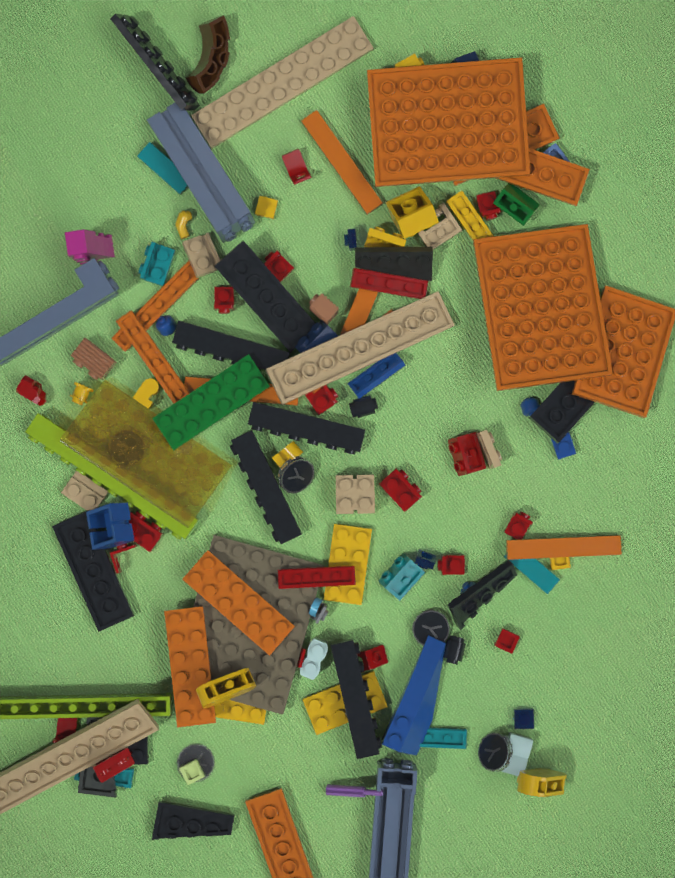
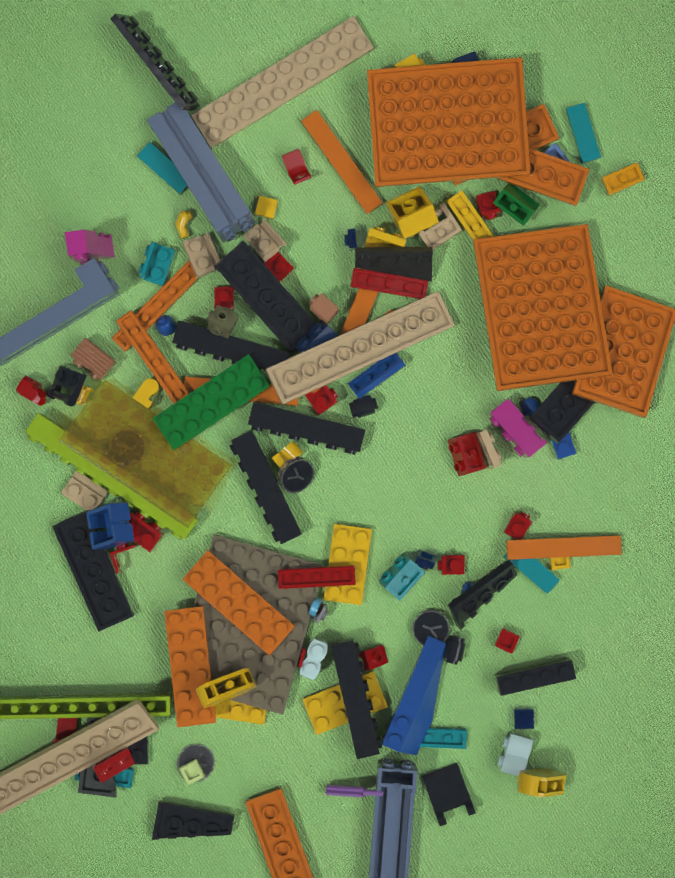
(68, 379): none -> black plate
(213, 57): reddish brown brick -> none
(222, 321): none -> olive brick
(264, 240): none -> tan plate
(355, 494): tan piece -> none
(400, 489): red bracket -> none
(447, 791): none -> black flag
(495, 752): black tile -> none
(516, 429): none -> dark pink wedge
(535, 676): none -> black brick
(583, 133): none -> teal tile
(622, 179): none -> light orange plate

